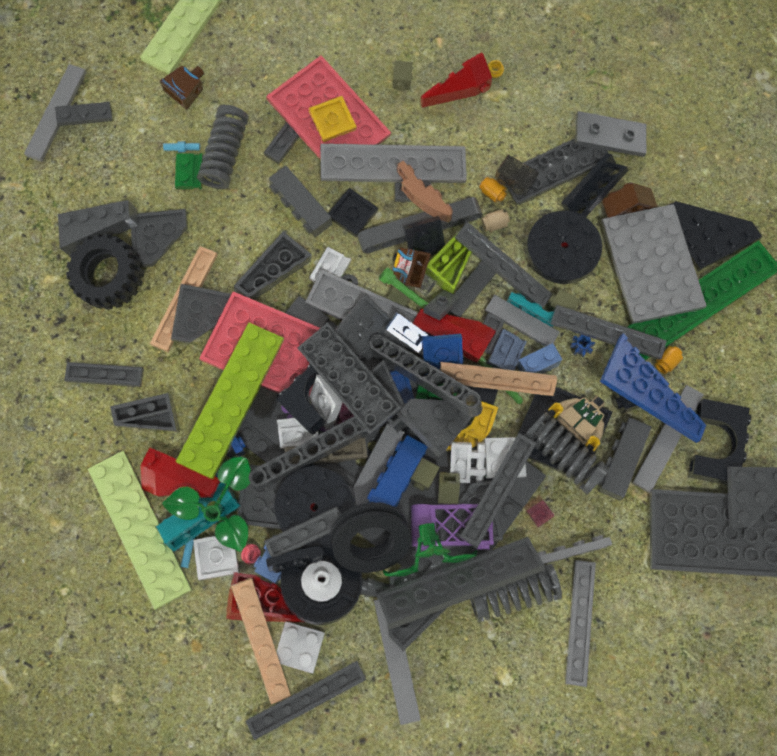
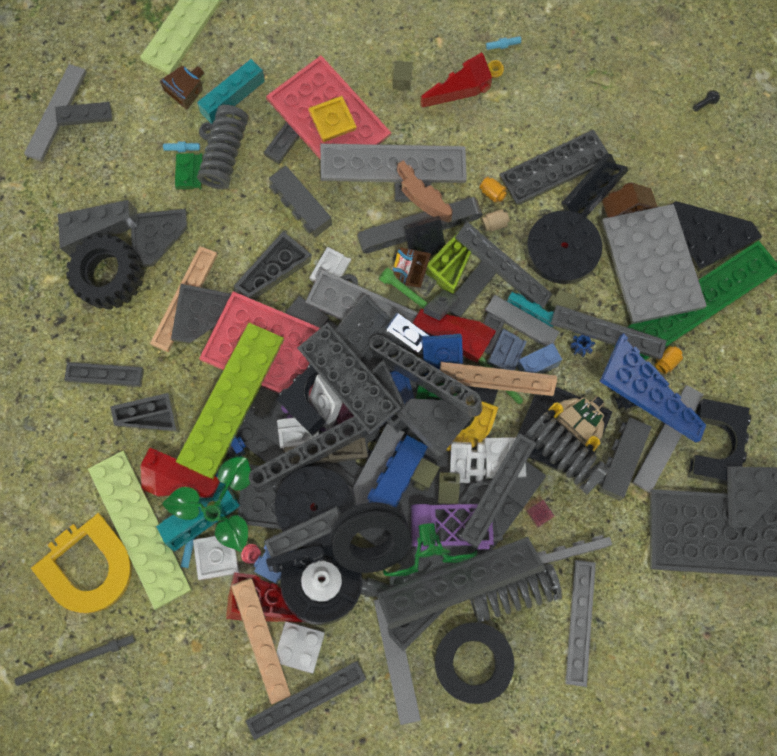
(63, 589): none -> yellow piece
(113, 646): none -> dark grey bar
(204, 128): none -> dark grey plate
(232, 89): none -> teal brick
(352, 212): black plate -> none
(503, 43): none -> medium azure bar
(503, 663): none -> black tyre
(516, 175): clear smoke brick -> none
(610, 134): plate -> none
(711, 97): none -> black bar

